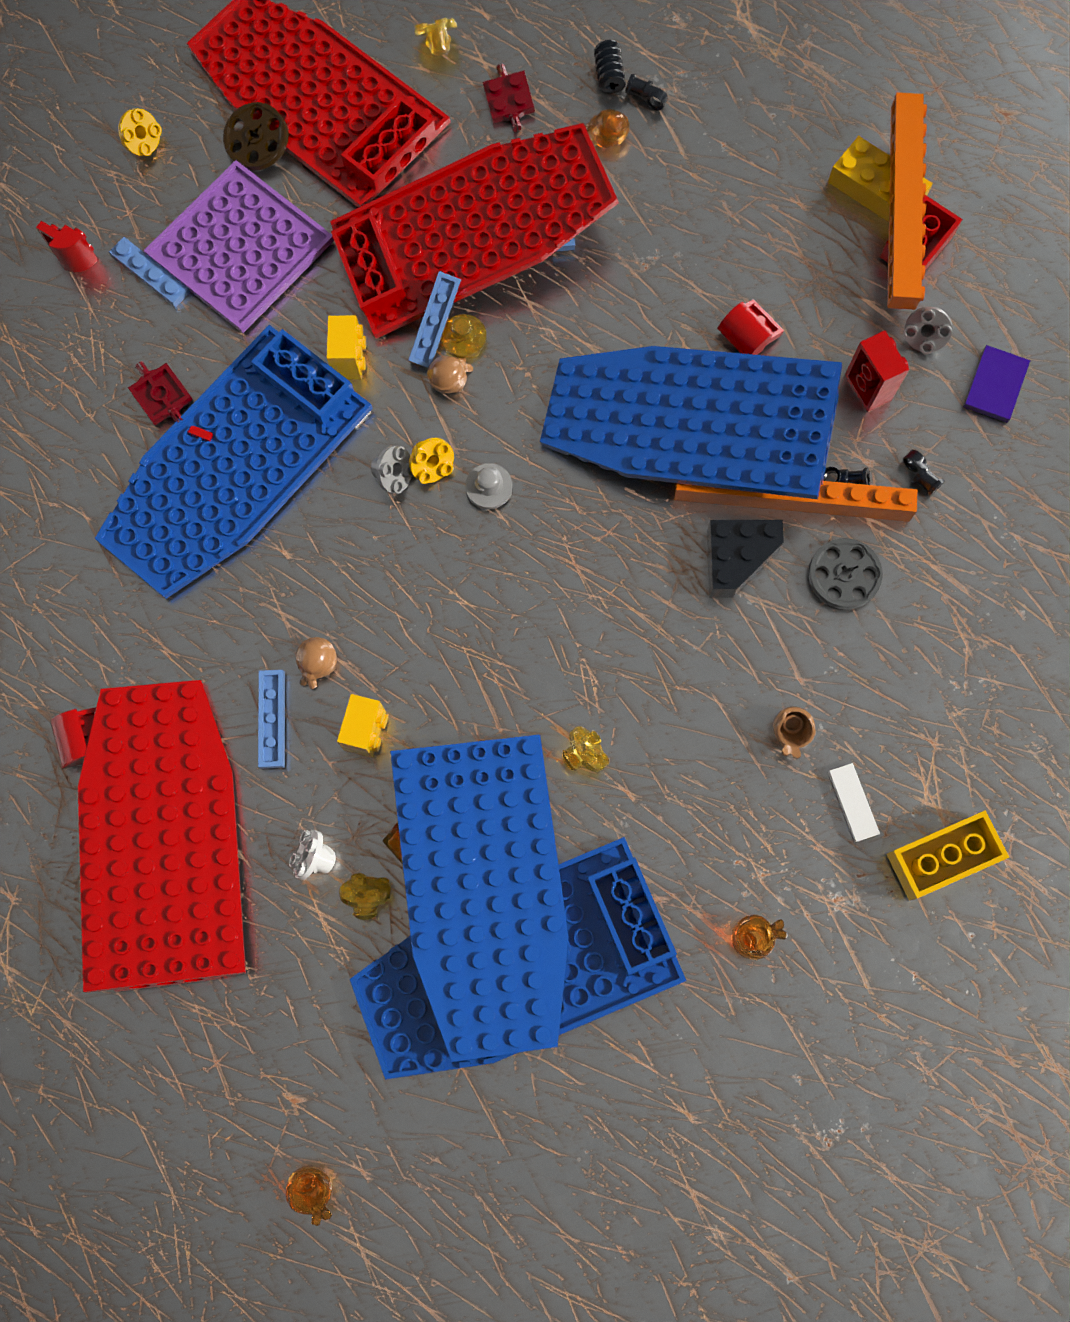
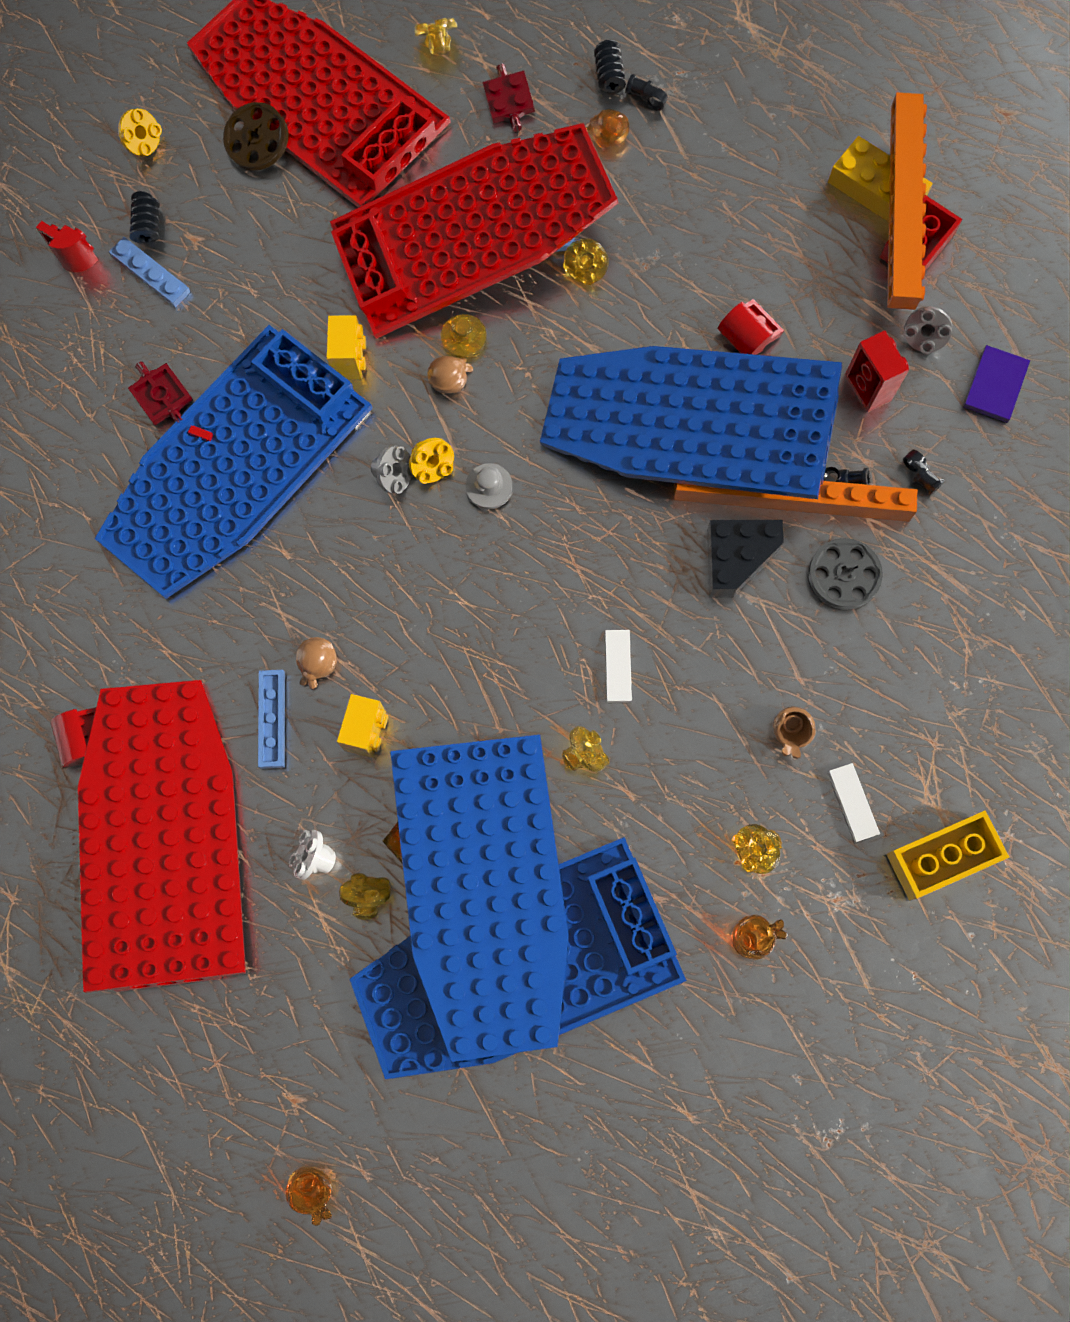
(144, 218): none -> black piece
(239, 246): medium lavender plate -> none
(434, 319): medium blue plate -> none
(586, 261): none -> clear yellow plate
(618, 666): none -> white tile
(758, 848): none -> clear yellow plate

